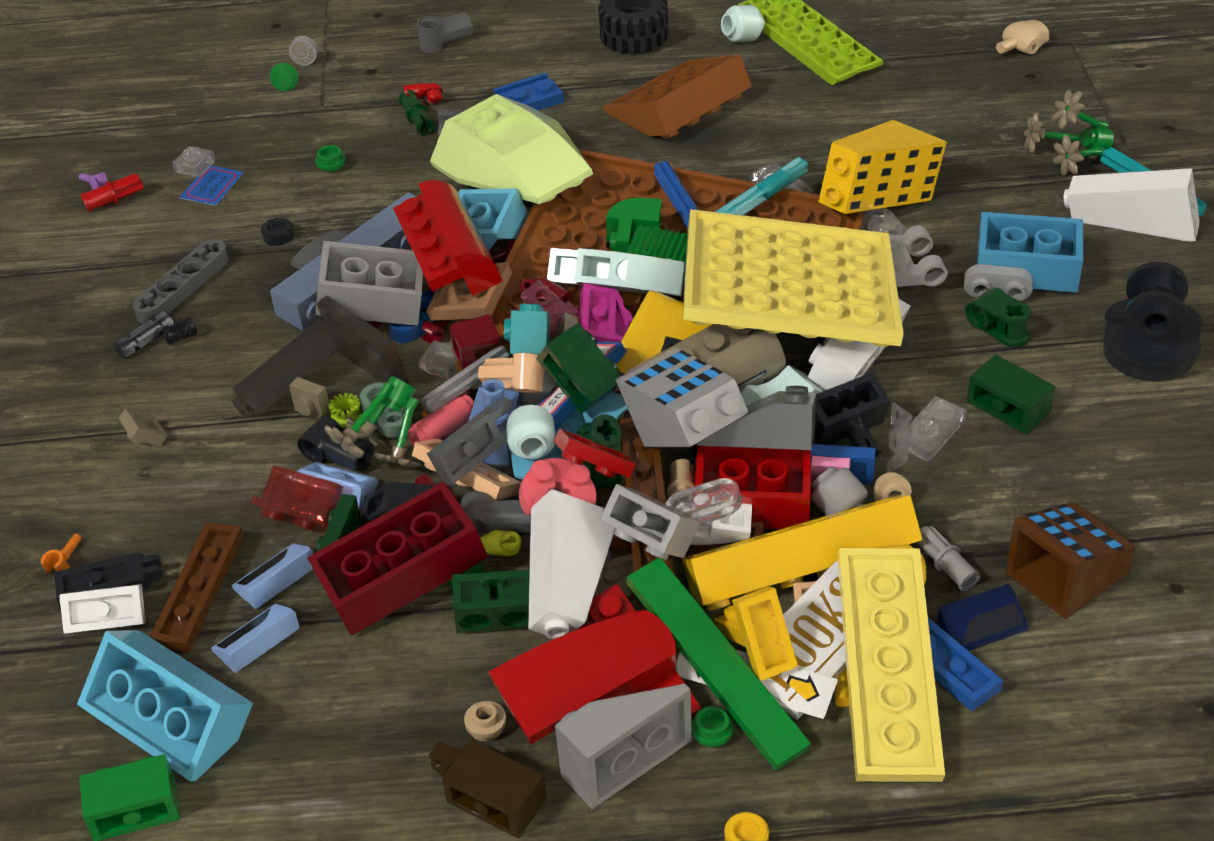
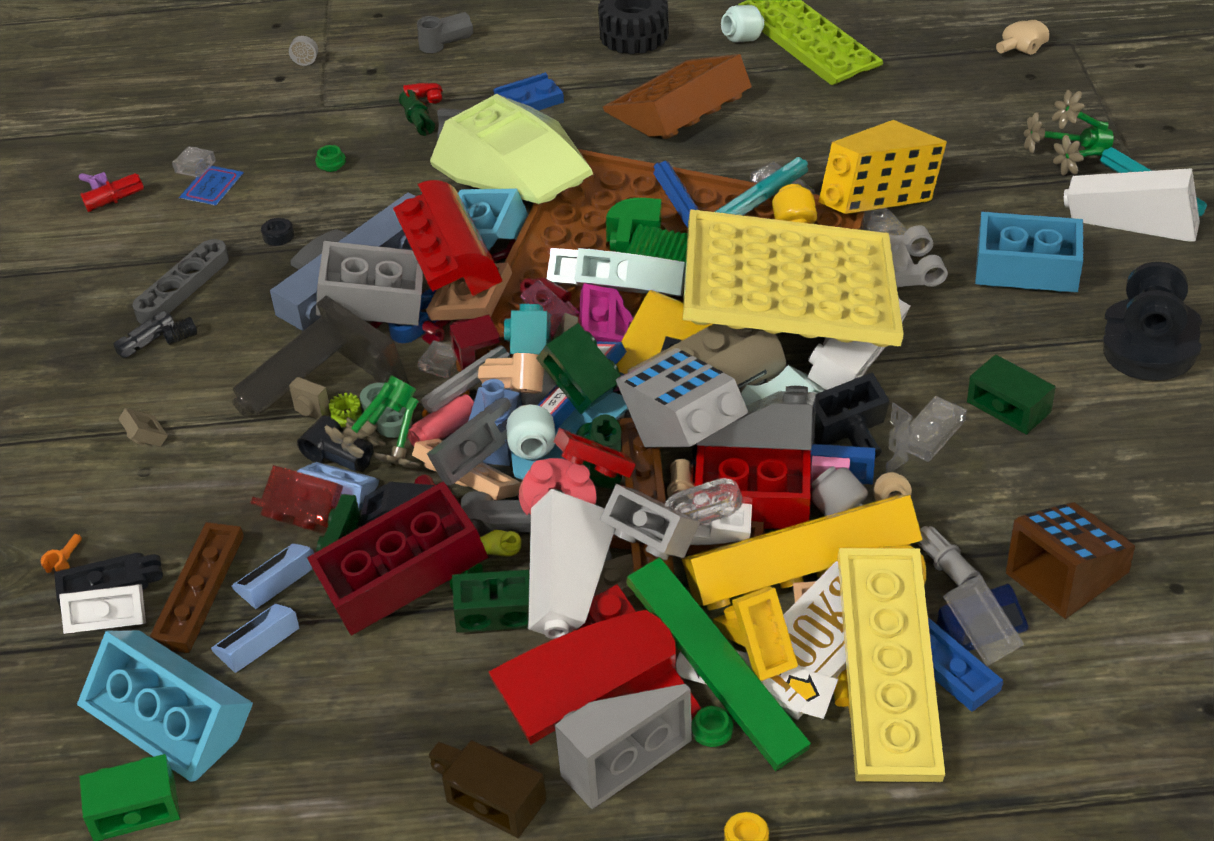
(284, 76): green plate -> none
(488, 728): tan plate -> none
(794, 204): none -> yellow head
(983, 620): none -> clear tile
(1000, 317): dark green piece -> none
(1012, 280): light grey plate -> none

